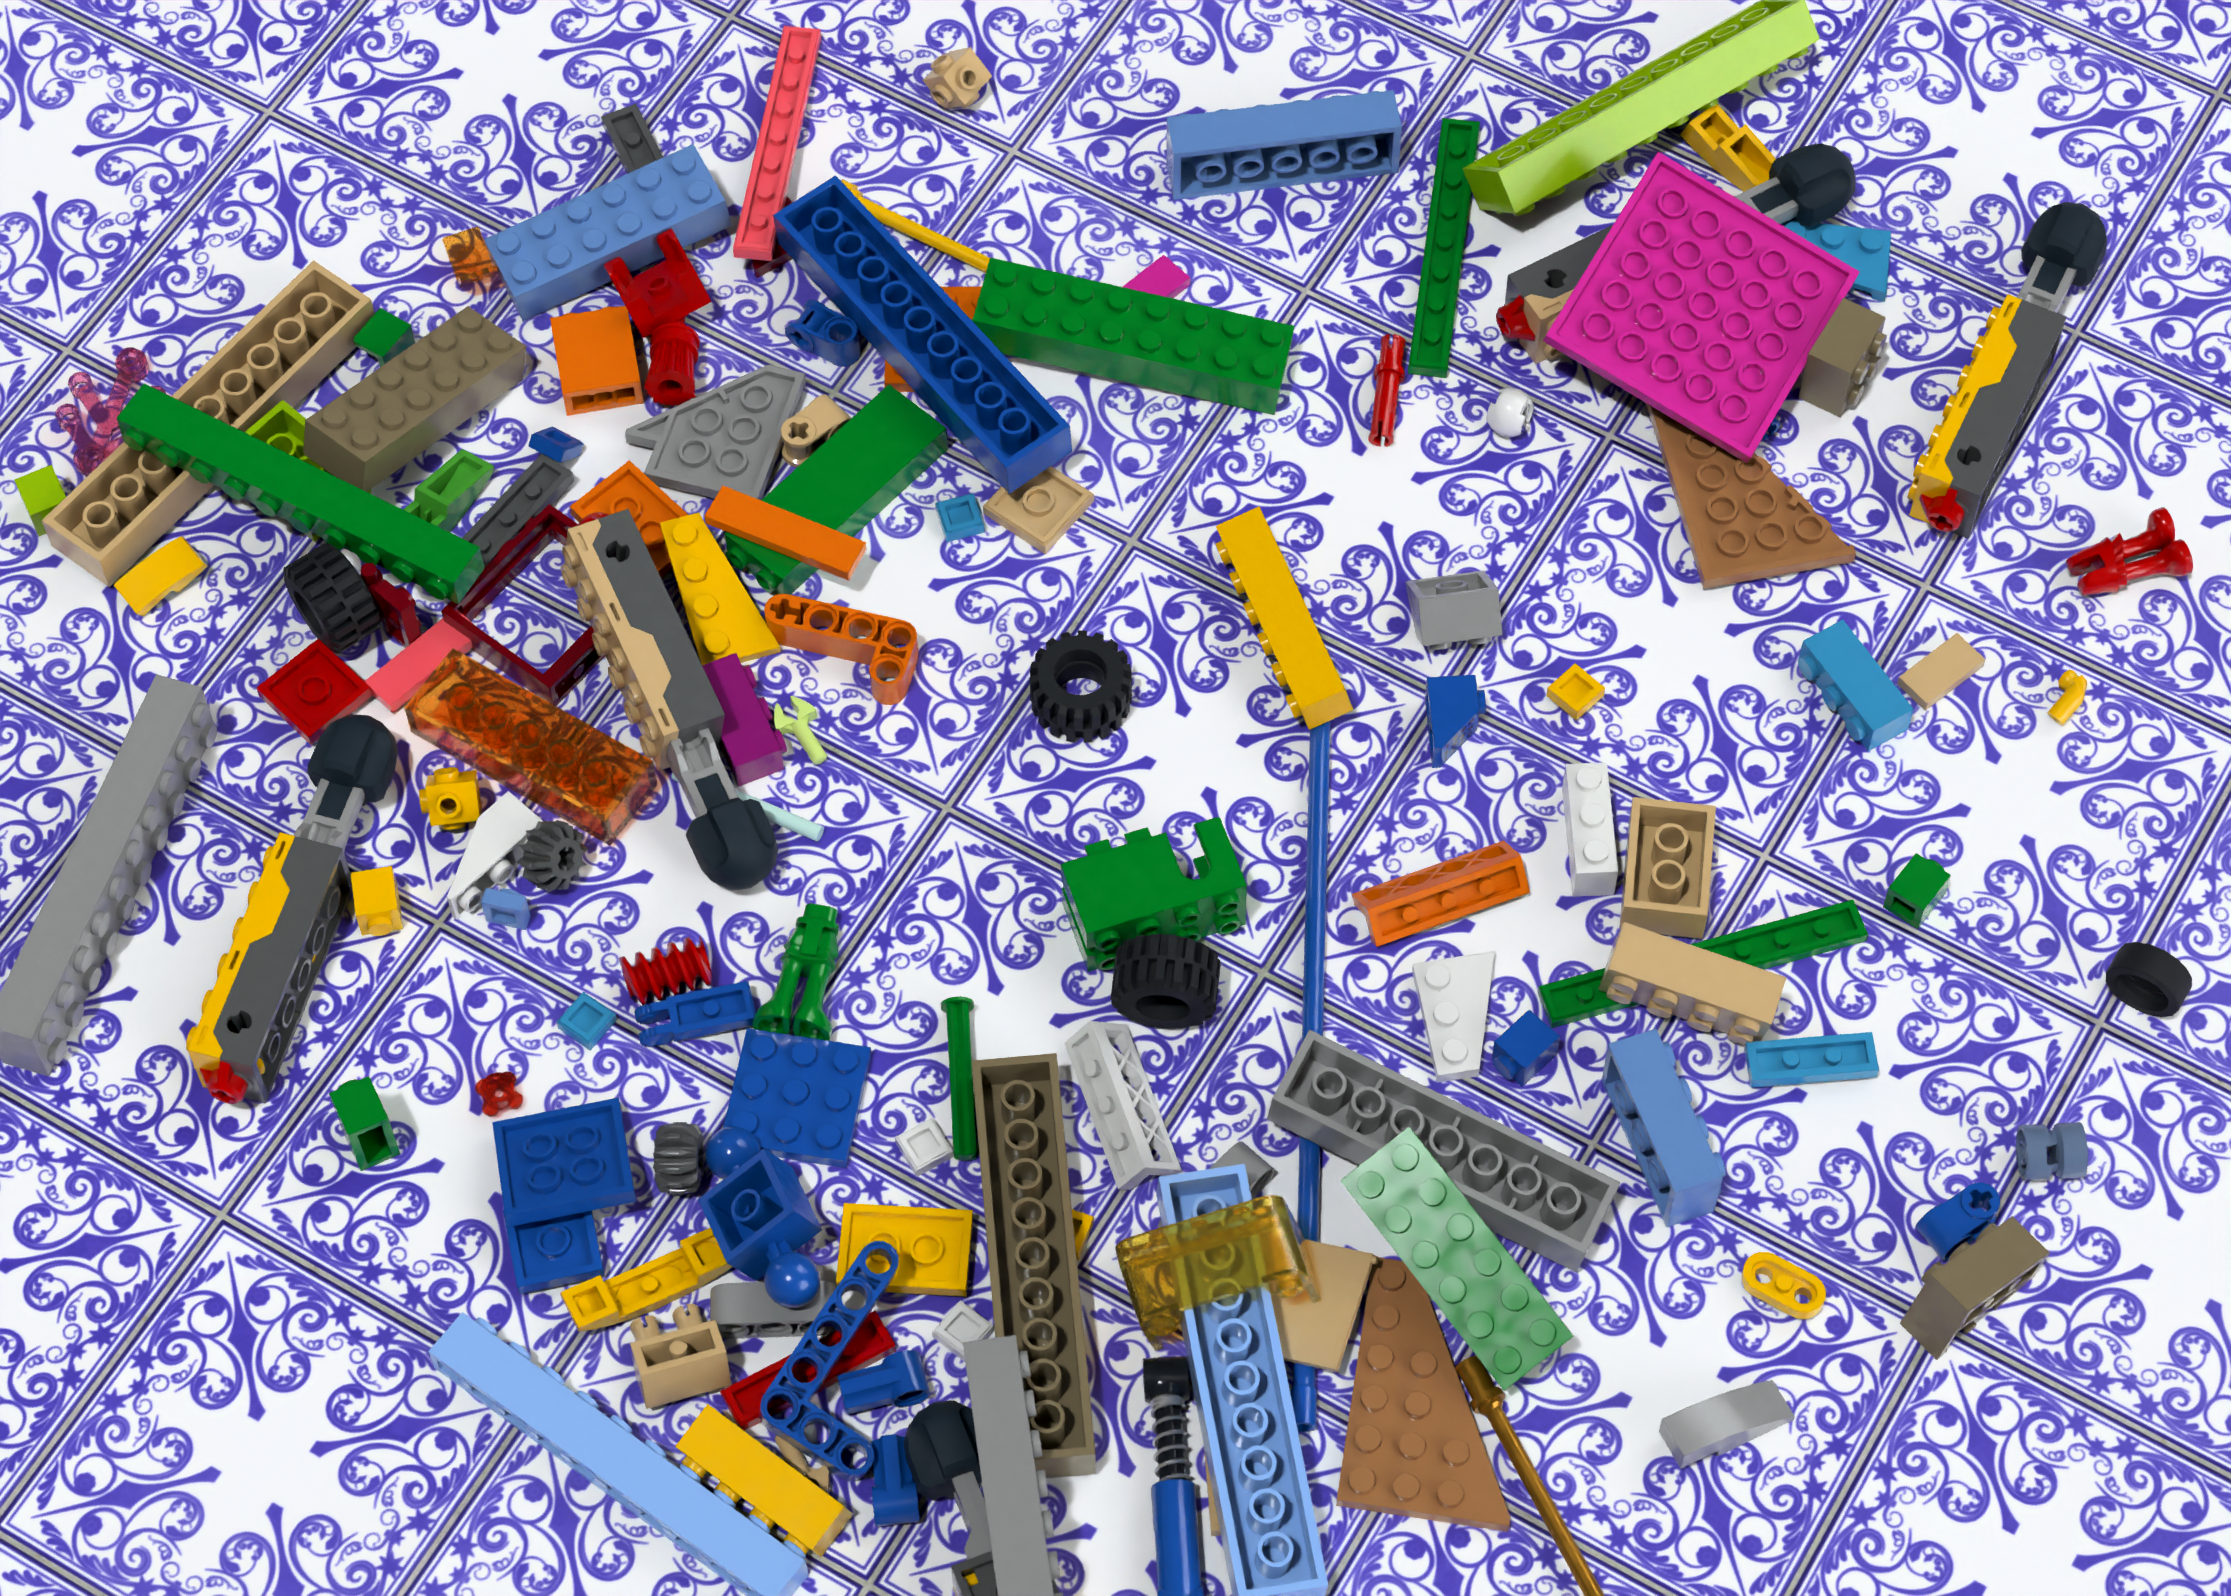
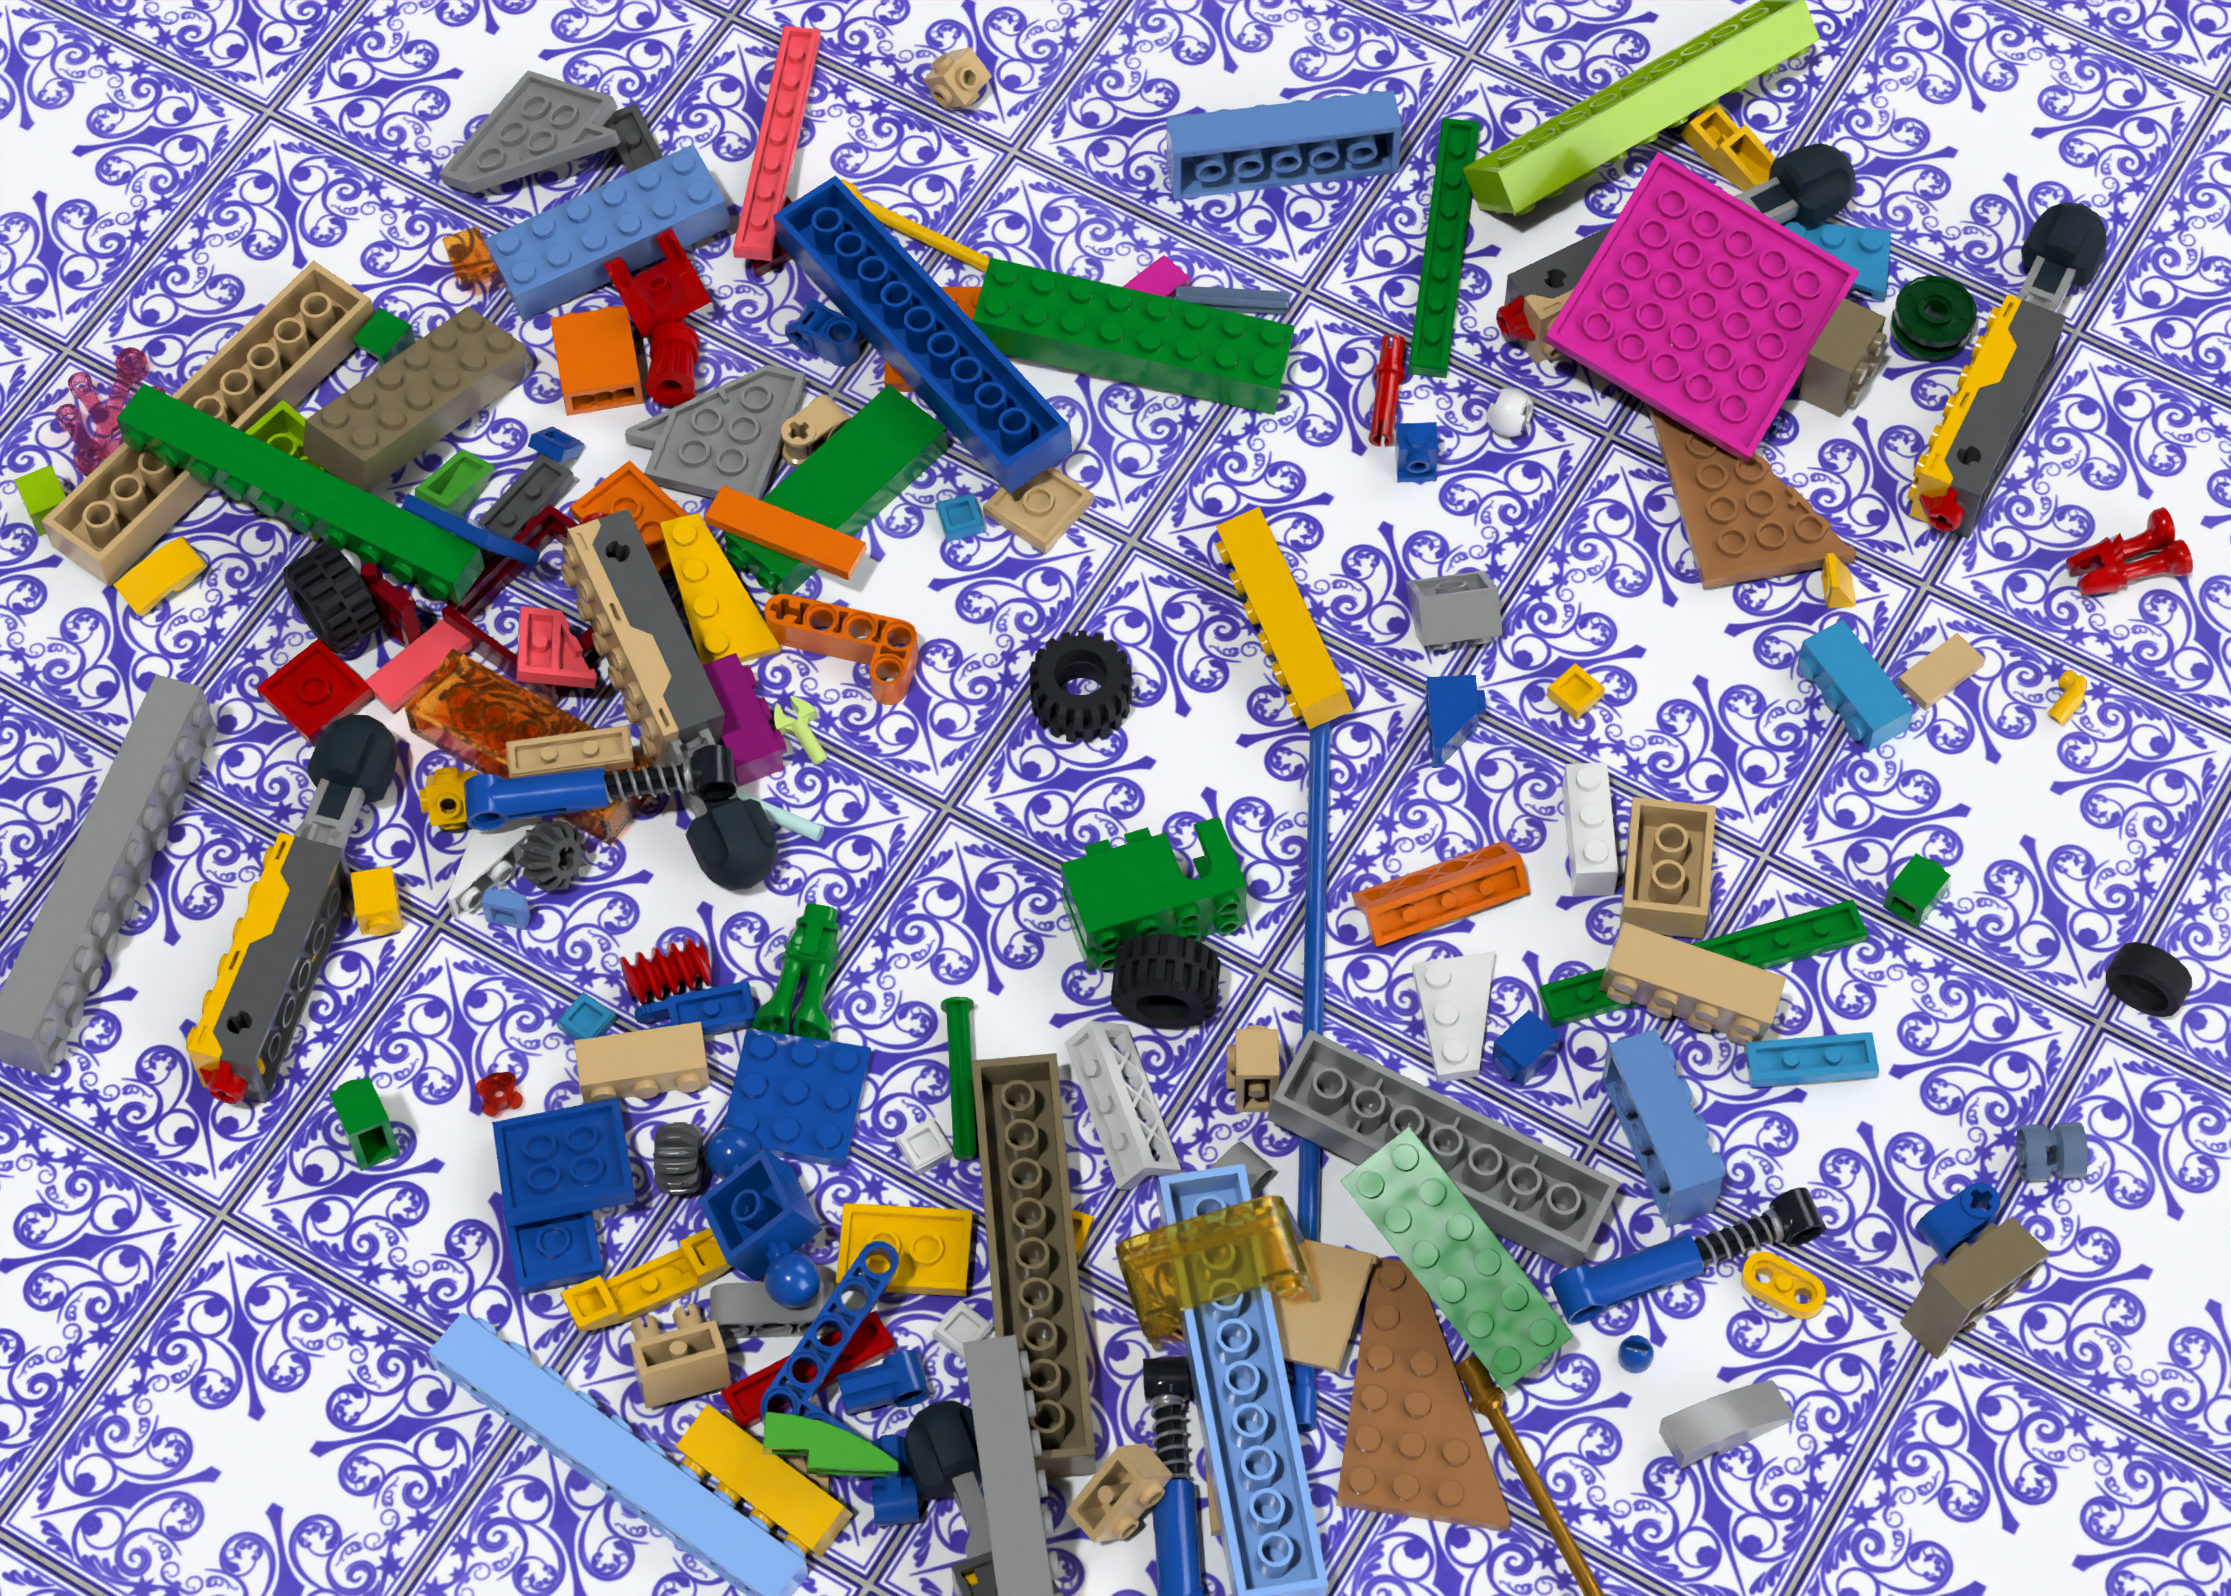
(471, 530): none -> blue tile
(495, 800): none -> piece
(532, 130): none -> light grey wing
(549, 650): none -> coral wing
(571, 751): none -> tan tile
(642, 1063): none -> tan brick
(826, 1447): none -> bright green slope
(1120, 1493): none -> tan brick
(1236, 299): none -> sand blue axle
(1253, 1068): none -> tan brick
(1416, 452): none -> blue brick
(1589, 1291): none -> piece
(1635, 1360): none -> blue hinge
(1837, 583): none -> yellow slope
(1933, 318): none -> dark green wheel

